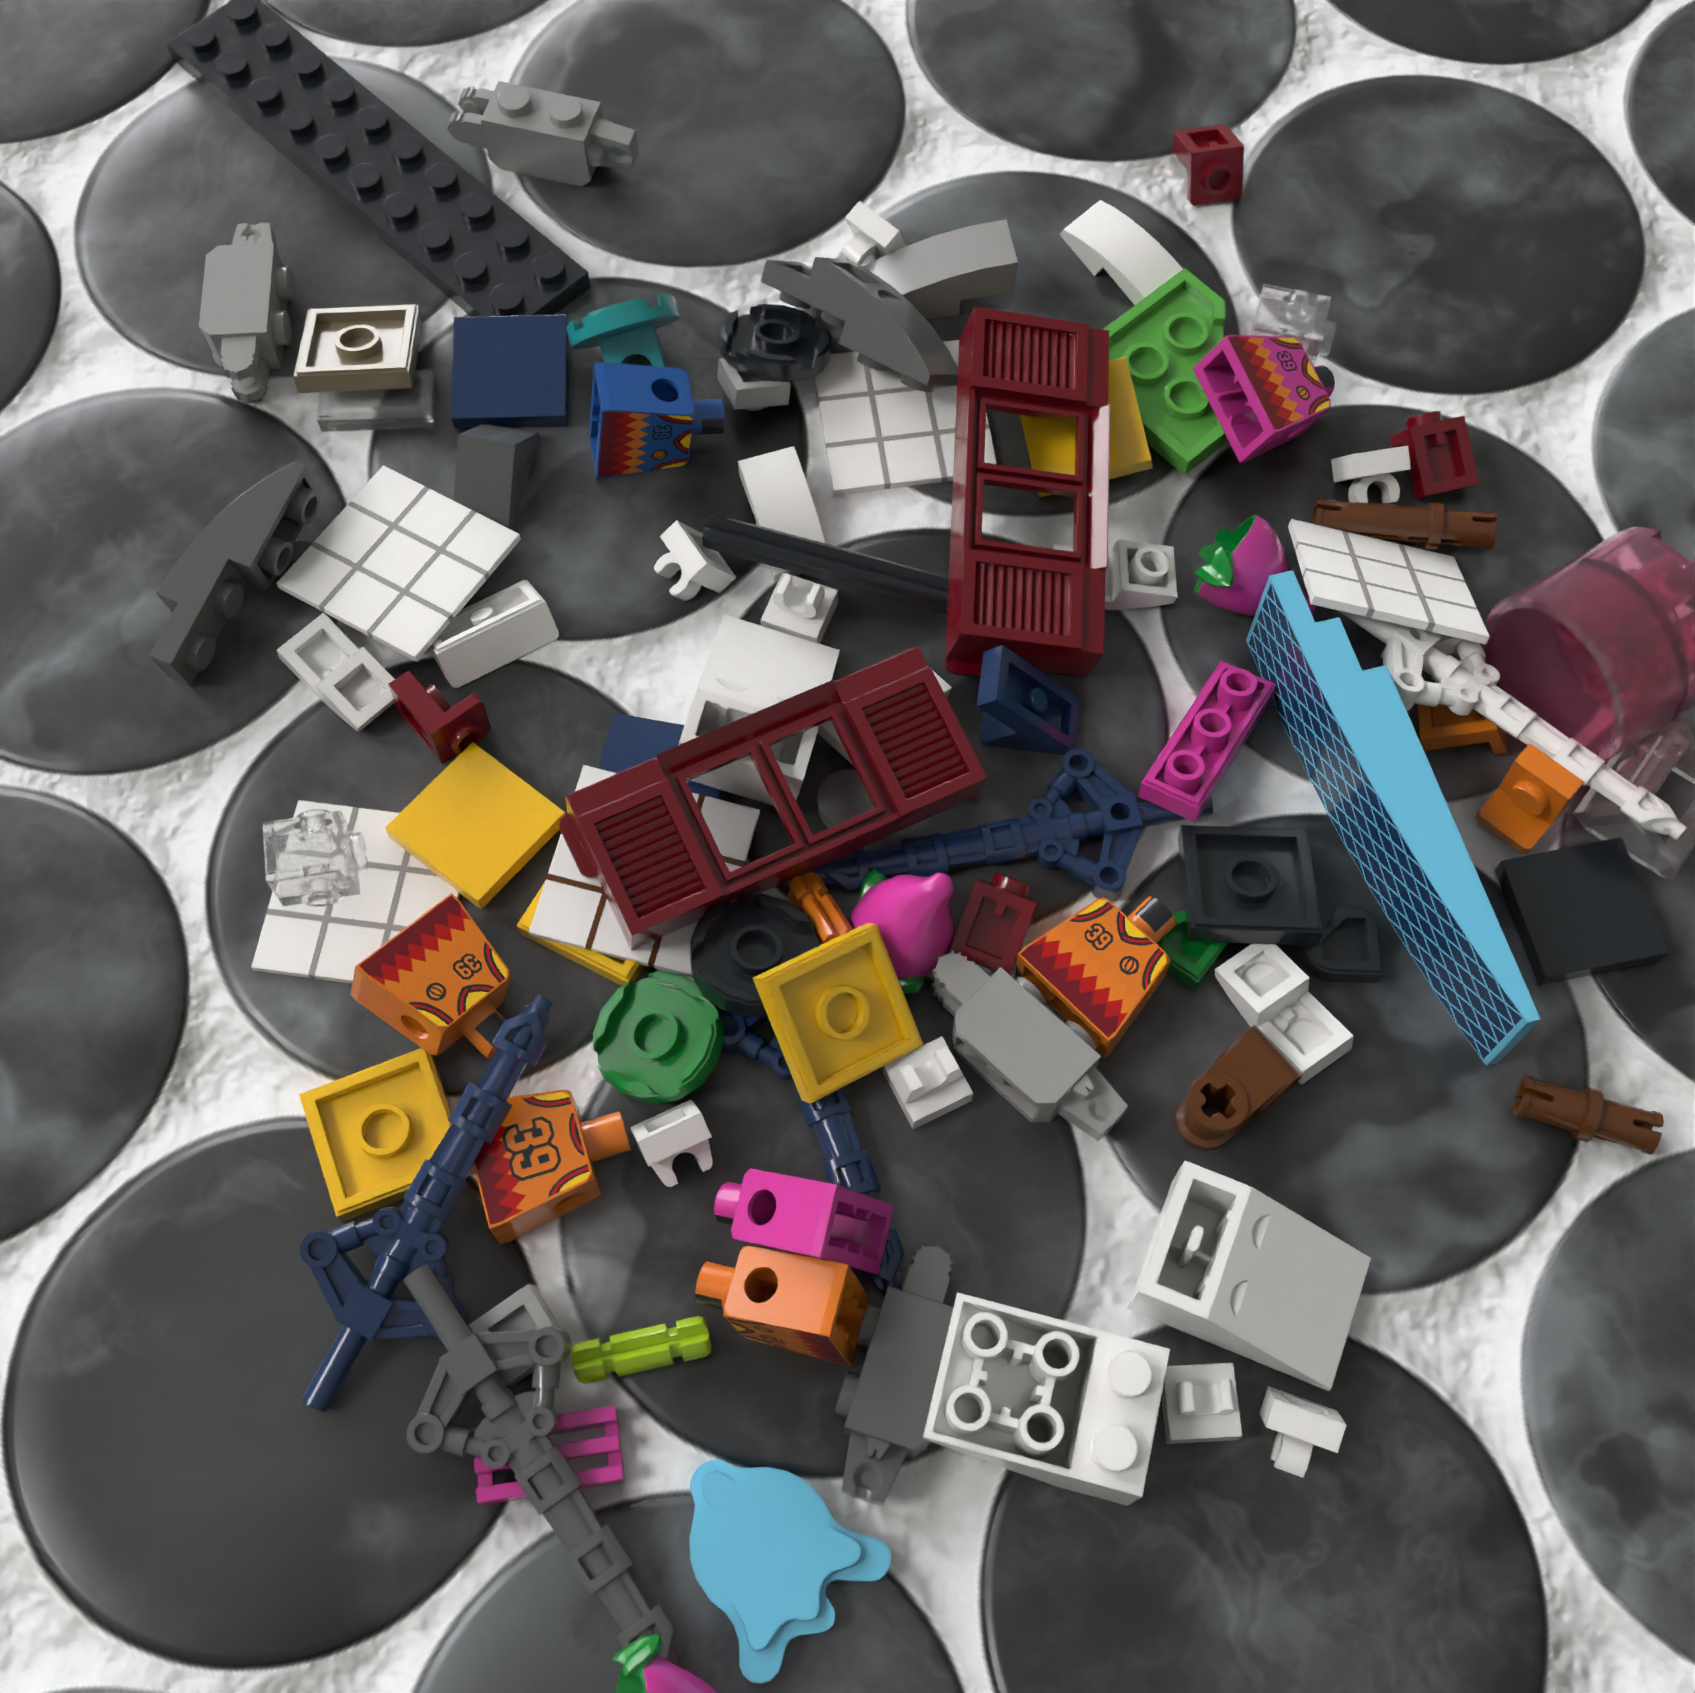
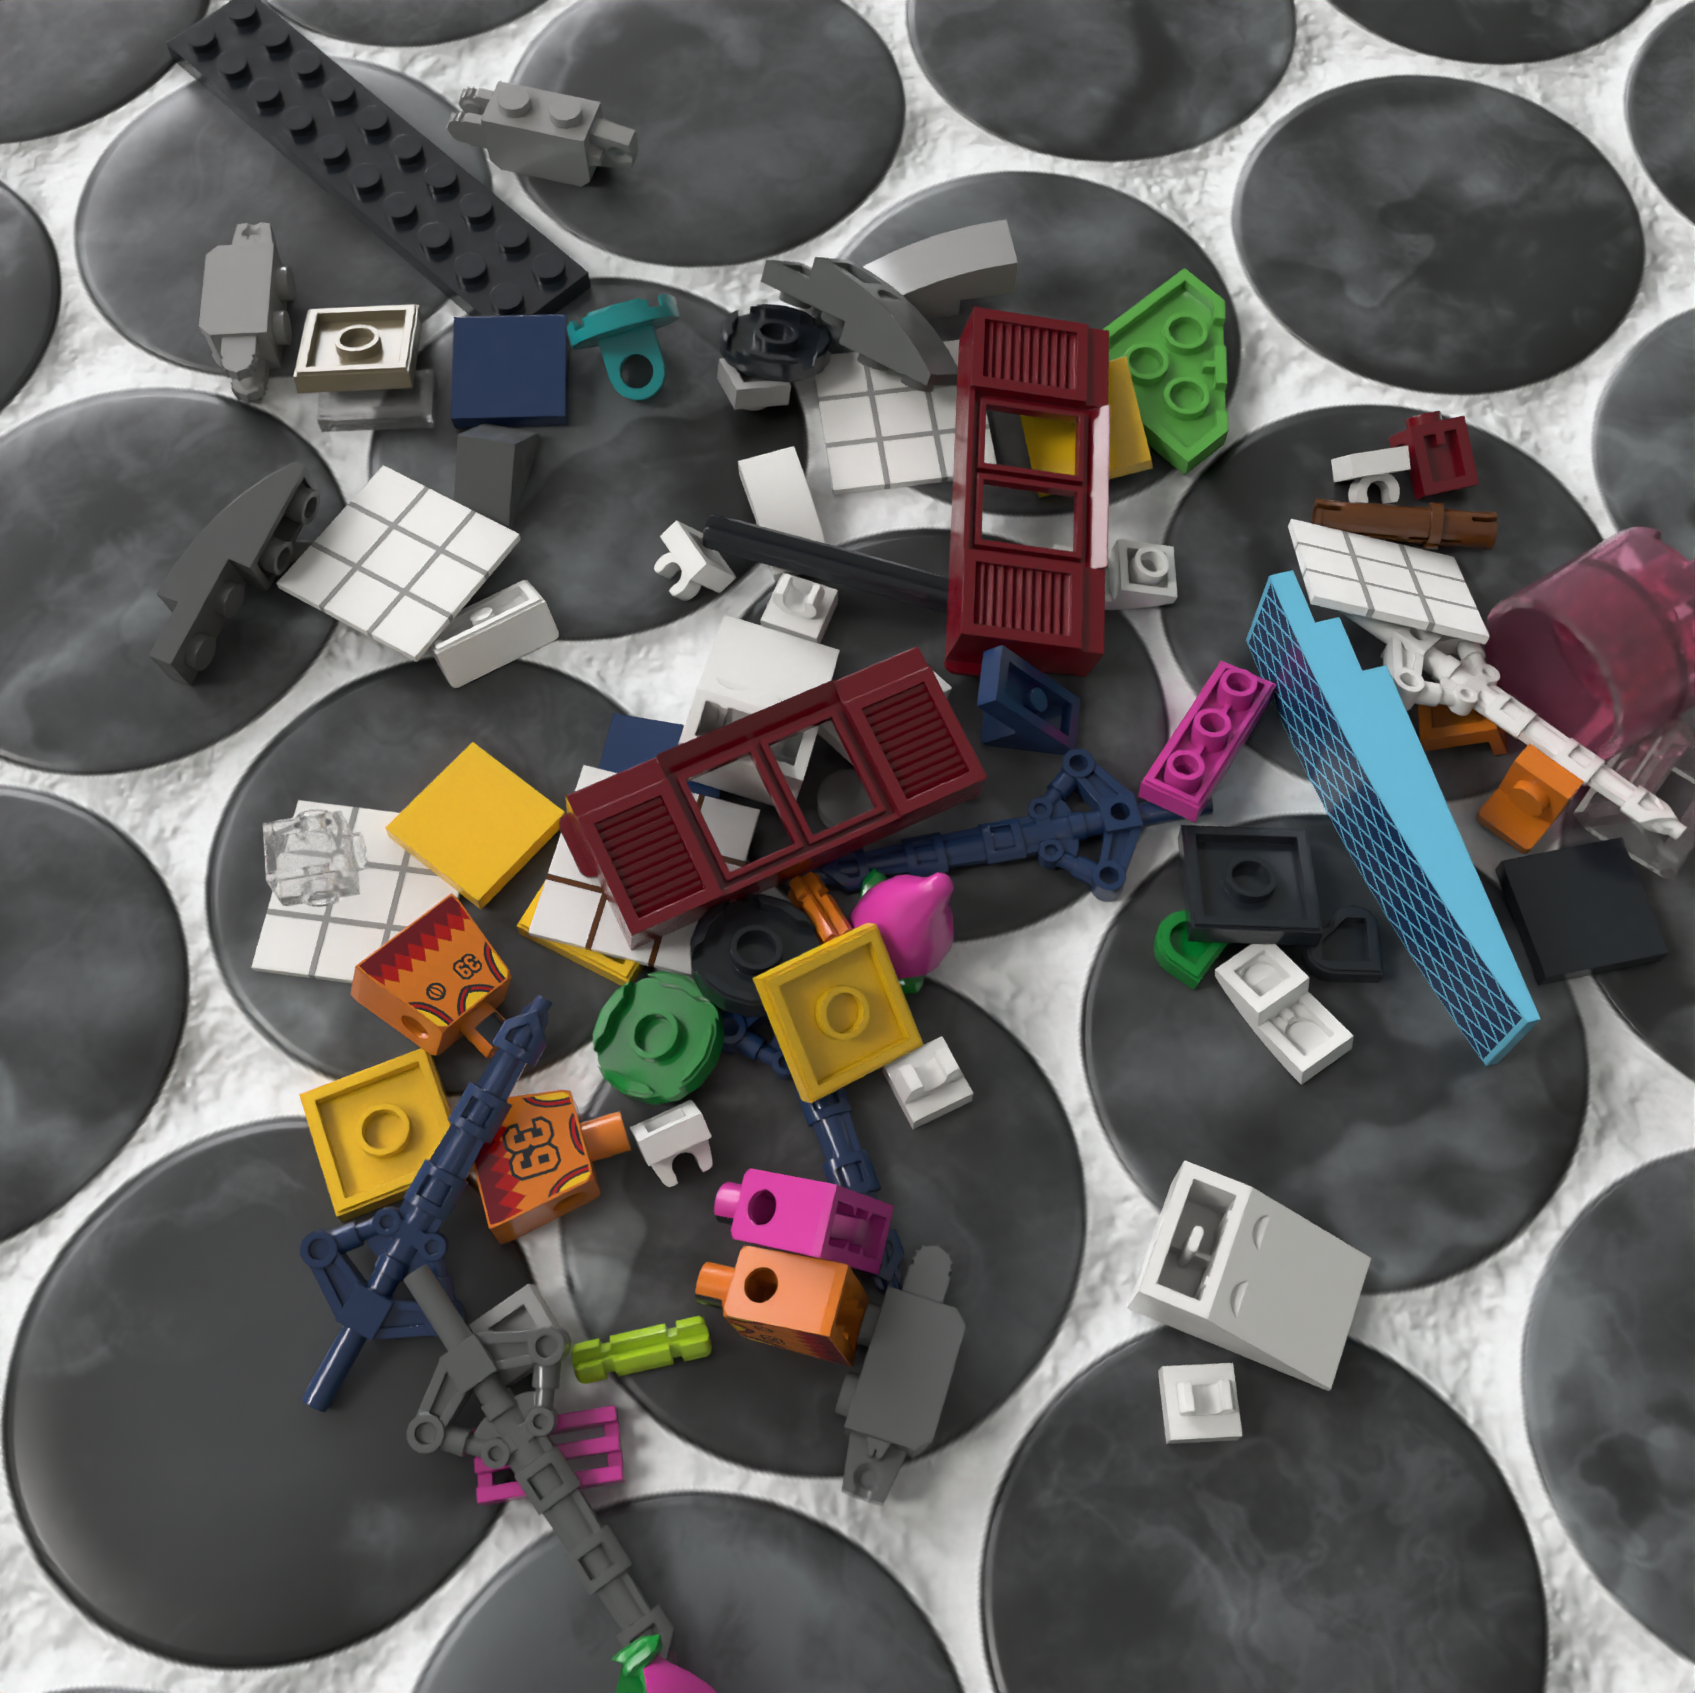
(338, 672): white slope -> none
(439, 726): dark red bracket -> none
(646, 419): blue torso -> none
(767, 1556): medium azure tile -> none
(871, 238): white tile -> none
(995, 922): dark red bracket -> none
(1025, 1048): light grey hinge -> none
(1048, 1398): white slope -> none
(1100, 966): torso -> none
(1123, 248): white slope -> none
(1212, 161): dark red bracket -> none
(1240, 566): dark pink hat -> none
(1240, 1085): reddish brown piece -> none
(1263, 391): dark pink torso -> none
(1295, 315): clear brick -> none
(1299, 1427): white tile -> none
(1588, 1114): reddish brown pin -> none

